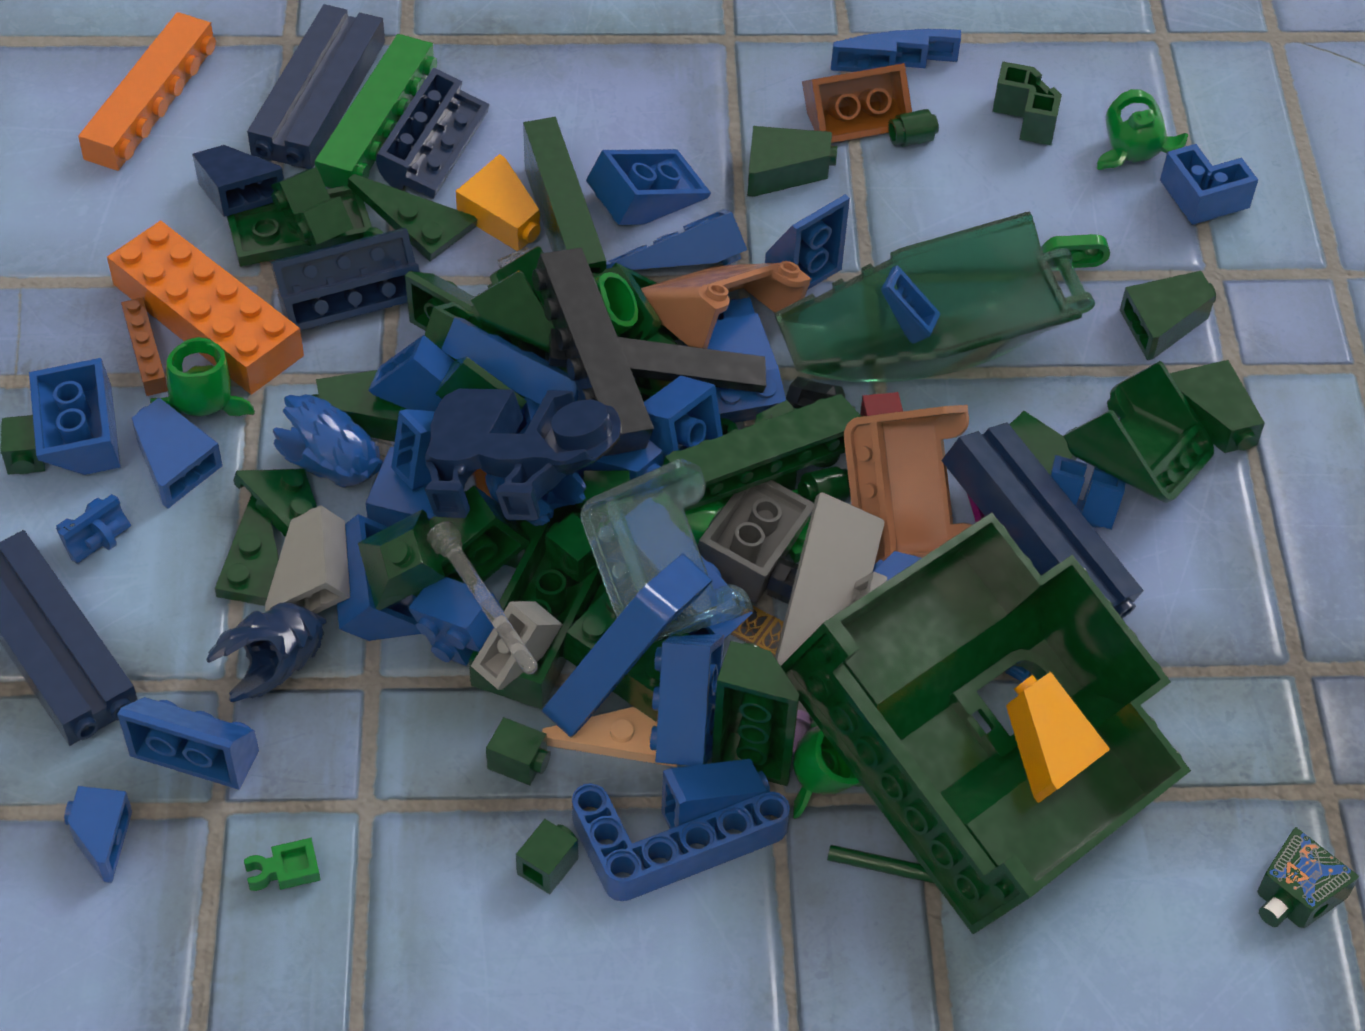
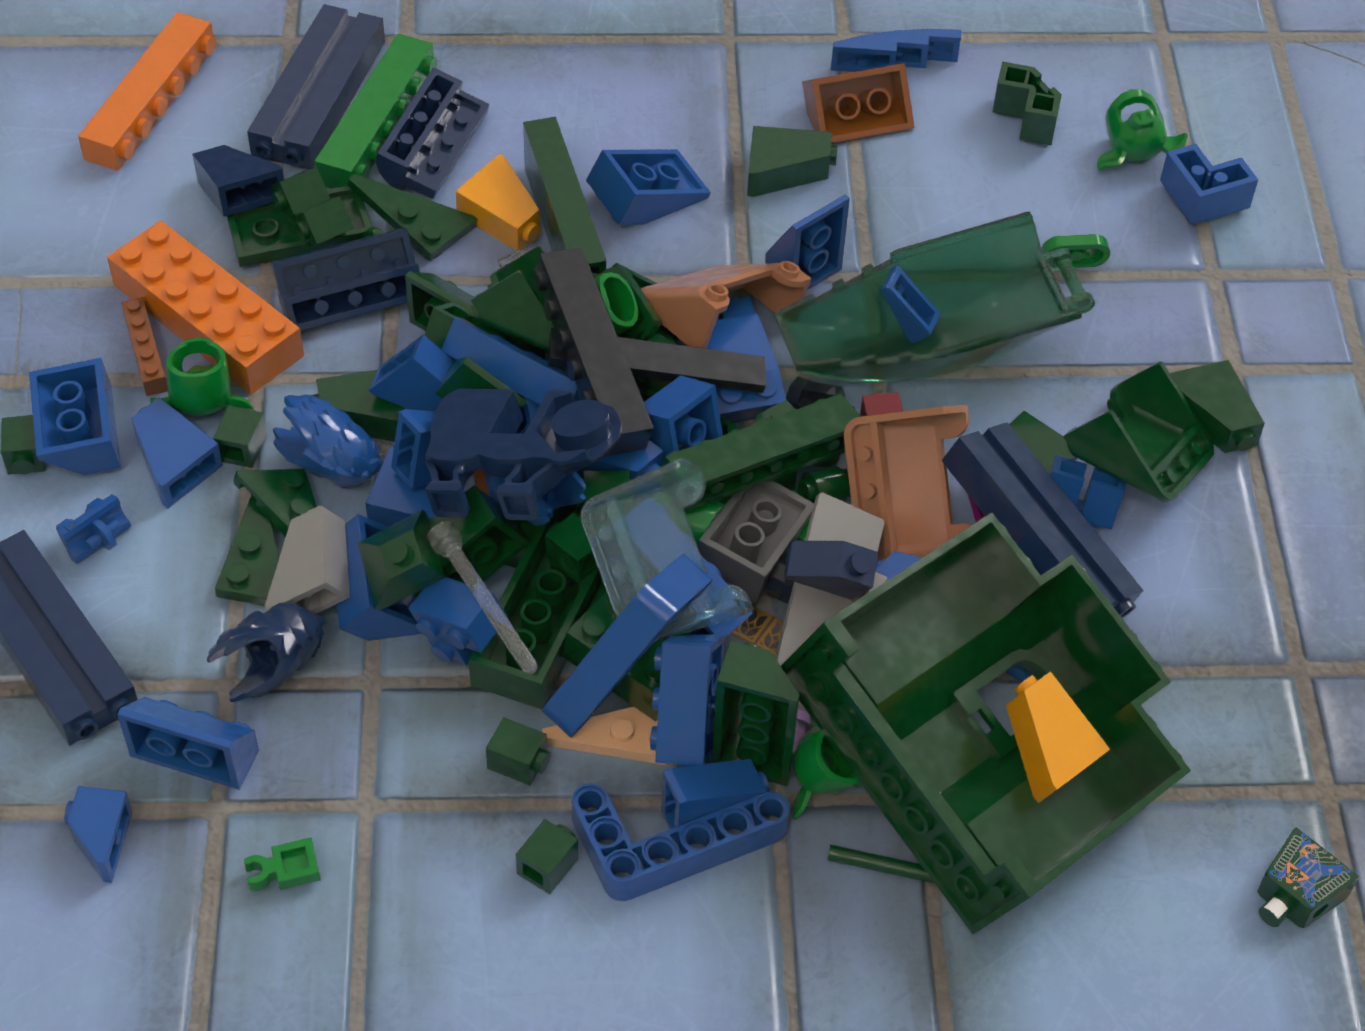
(240, 436): none -> dark green brick
(536, 630): light grey slope -> none
(703, 242): blue wedge -> none
(832, 566): none -> dark blue slope
(913, 128): dark green brick -> none
(1166, 310): dark green slope -> none

